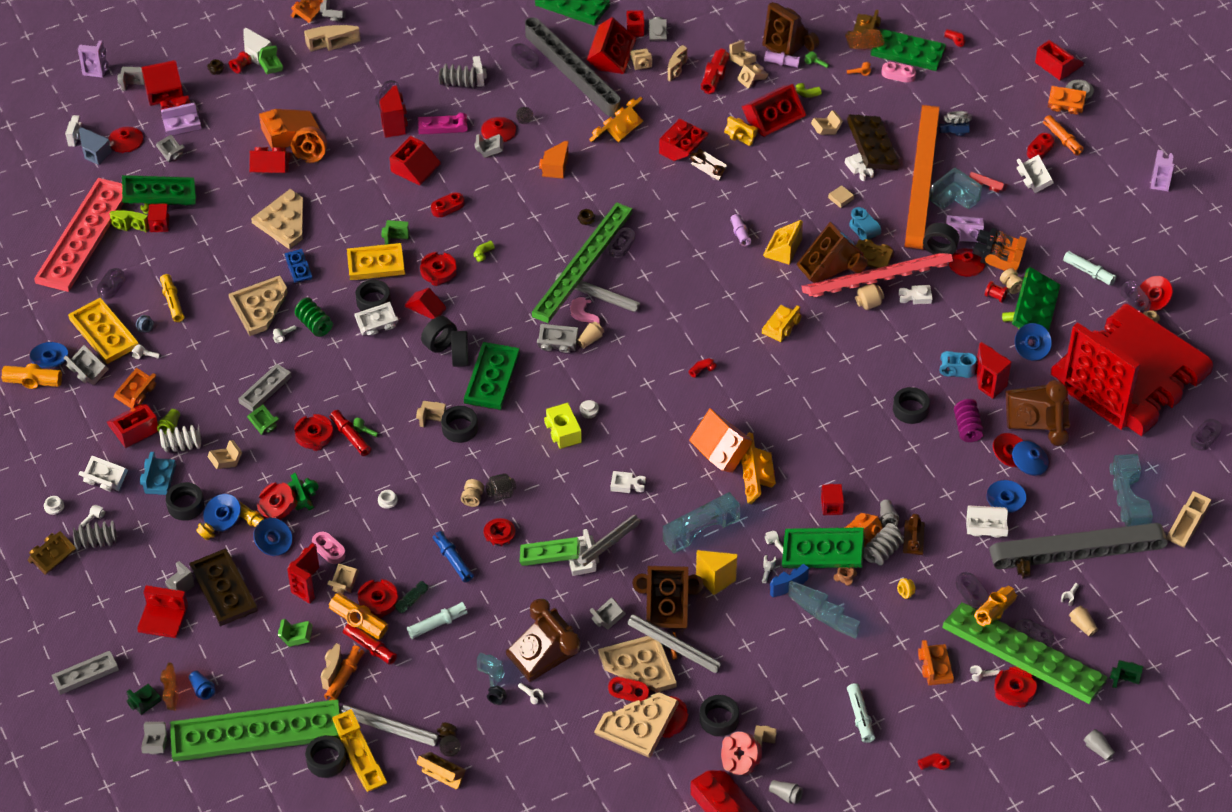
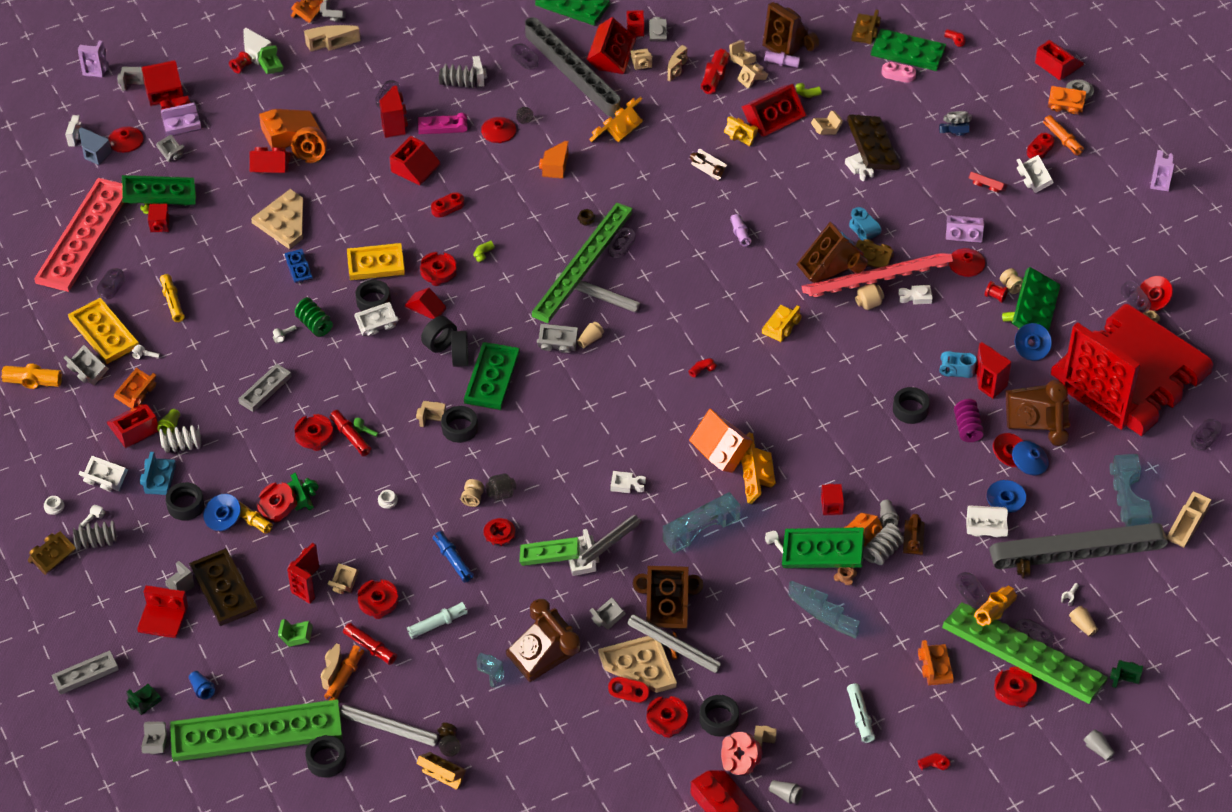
(48, 354): blue dish -> none
(126, 219): lime slope -> none
(144, 323): sand blue plate -> none
(170, 684): clear orange slope -> none
(206, 531): yellow plate -> none
(216, 67): dark brown plate -> none
(225, 457): tan bracket -> none
(259, 304): tan plate -> none
(263, 420): bright green bracket -> none
(277, 531): blue dish -> none
(331, 547): bright pink plate -> none
(349, 609): light orange piece -> none
(358, 751): yellow slope -> none
(396, 230): bright green bracket -> none
(411, 597): clear green axle -> none
(489, 146): light grey bracket -> none
(496, 695): black plate -> none
(536, 692): white hand -> none
(563, 425): neon yellow brick -> none
(577, 311): bright pink piece -> none
(589, 409): white plate -> none
(638, 723): tan plate -> none
(681, 140): red slope -> none
(716, 569): yellow slope -> none
(768, 565): white hand -> none
(780, 583): blue slope -> none
(785, 243): yellow slope -> none
(812, 57): bright green hand -> none
(841, 196): tan tile -> none
(864, 70): orange hand -> none
(868, 39): clear orange slope -> none
(906, 588): yellow plate -> none
(922, 177): orange beam -> none
(943, 230): black tyre -> none
(955, 187): clear light blue panel -> none
(978, 677): white hand -> none
(999, 249): hips -> none
(1095, 271): light aqua pin -> none

